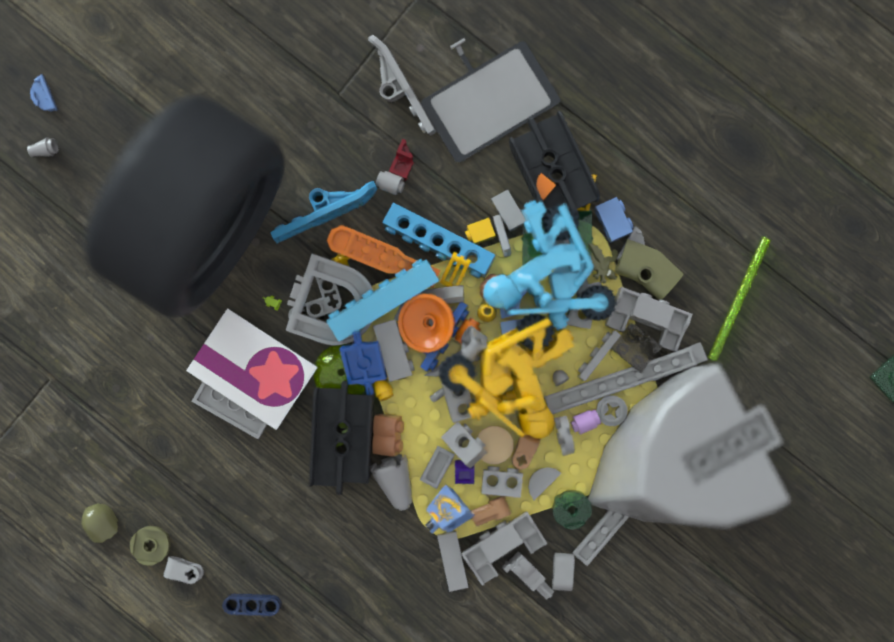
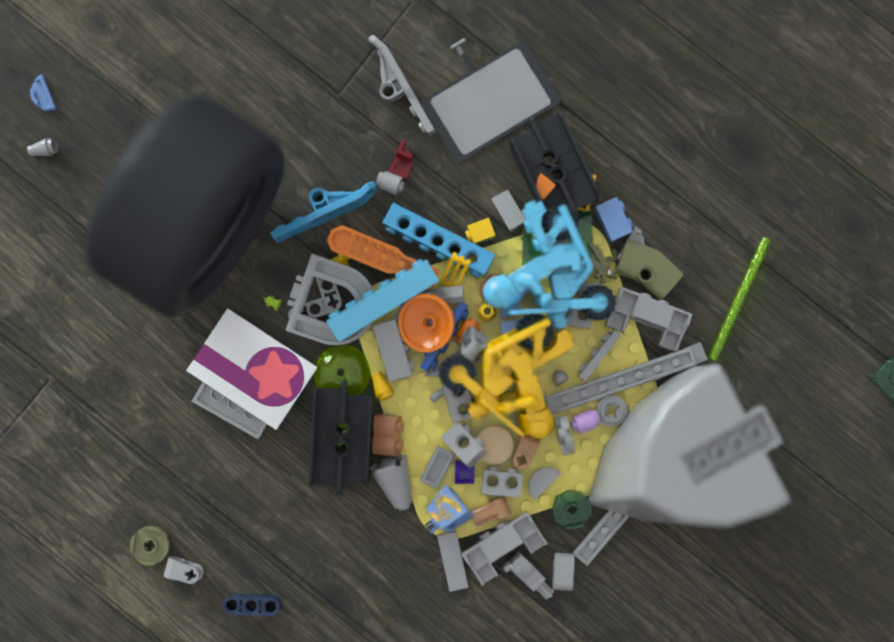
(99, 522): olive hair -> none
(363, 363): blue plate -> none
(505, 246): light grey tile -> none
(636, 347): clear smoke hinge -> none

